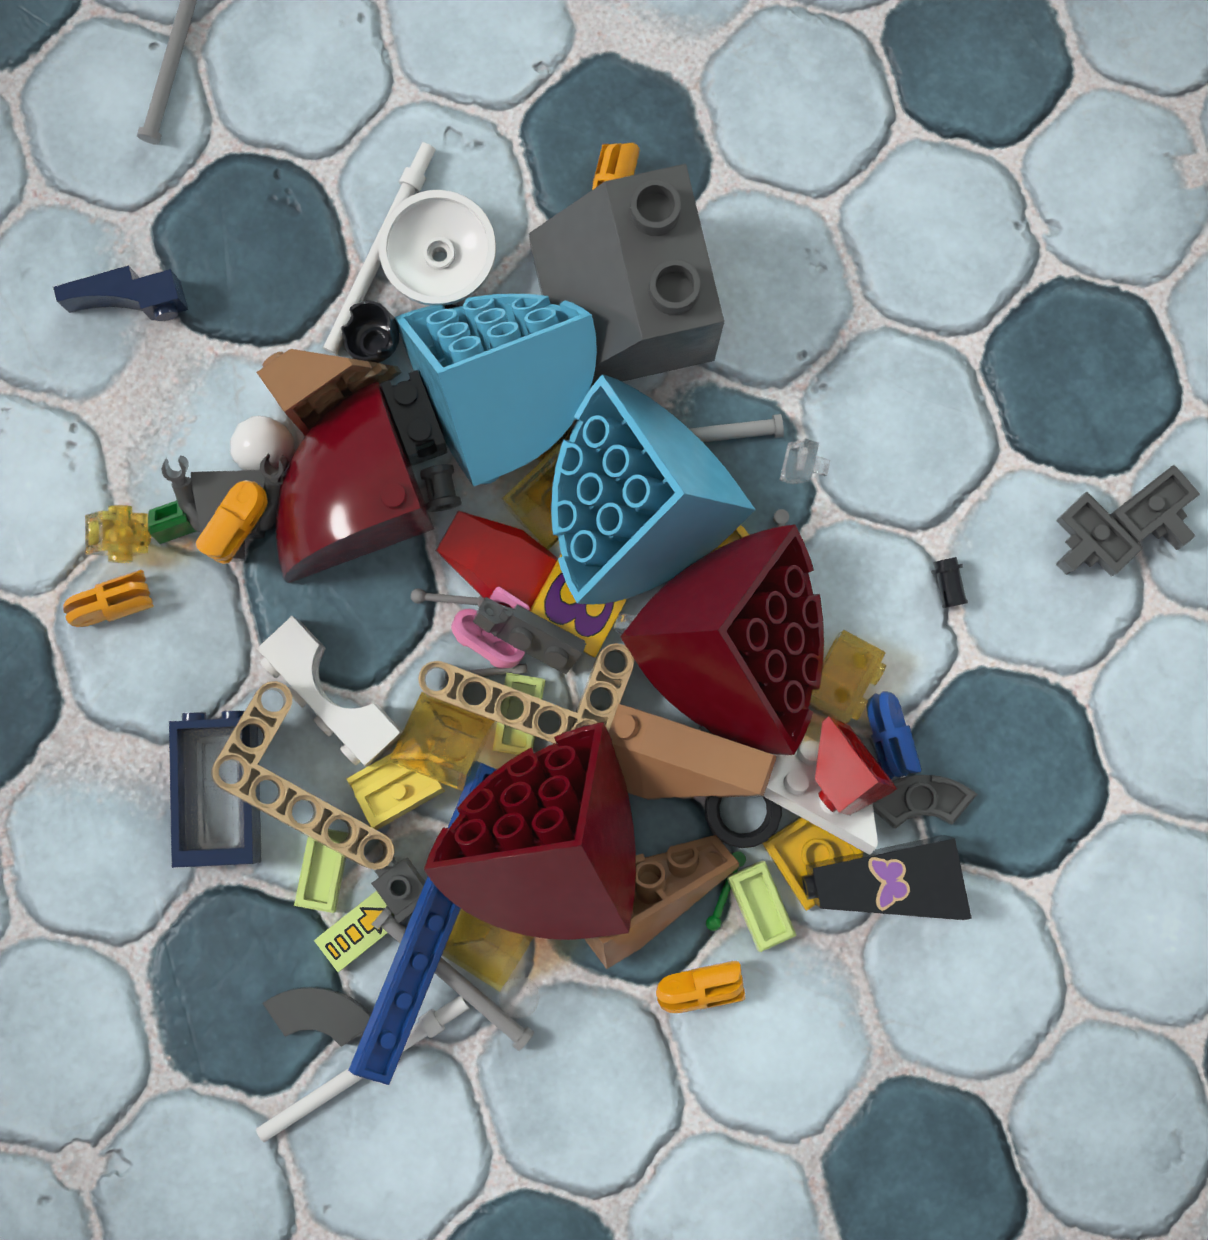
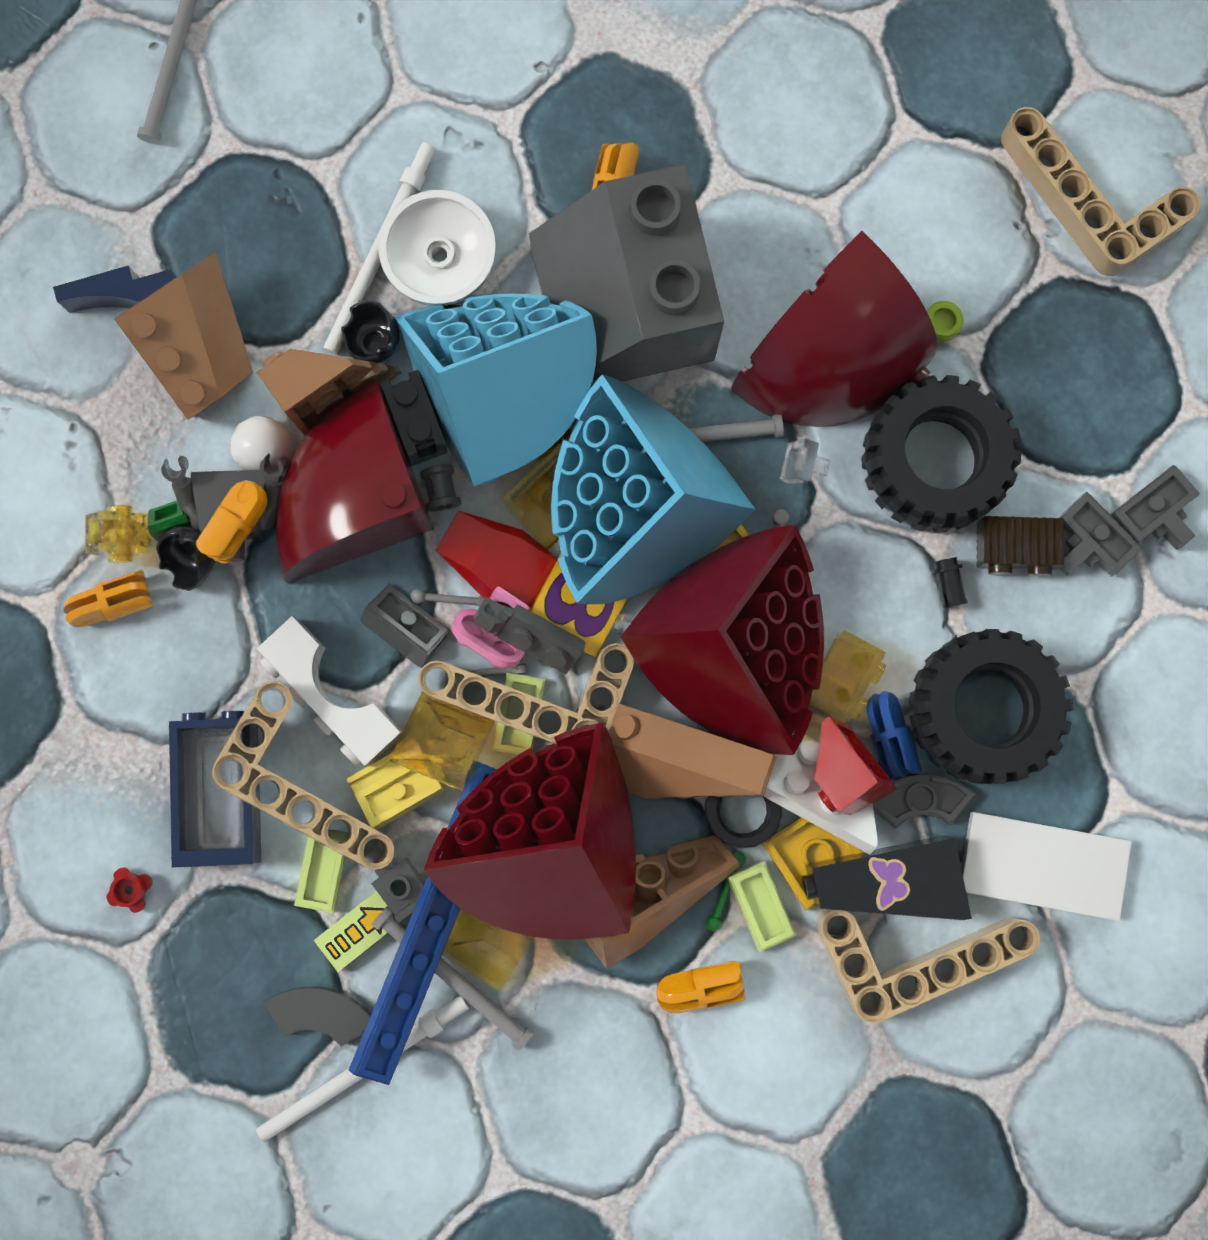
(117, 893): none -> red plate
(181, 556): none -> black hair
(190, 337): none -> medium nougat wedge
(404, 625): none -> dark grey slope
(842, 344): none -> dark red brick
(922, 967): none -> tan beam
(946, 320): none -> lime tile
(976, 419): none -> black tyre
(1020, 544): none -> dark brown brick
(1041, 698): none -> black tyre
(1045, 866): none -> white tile
(1089, 200): none -> tan beam

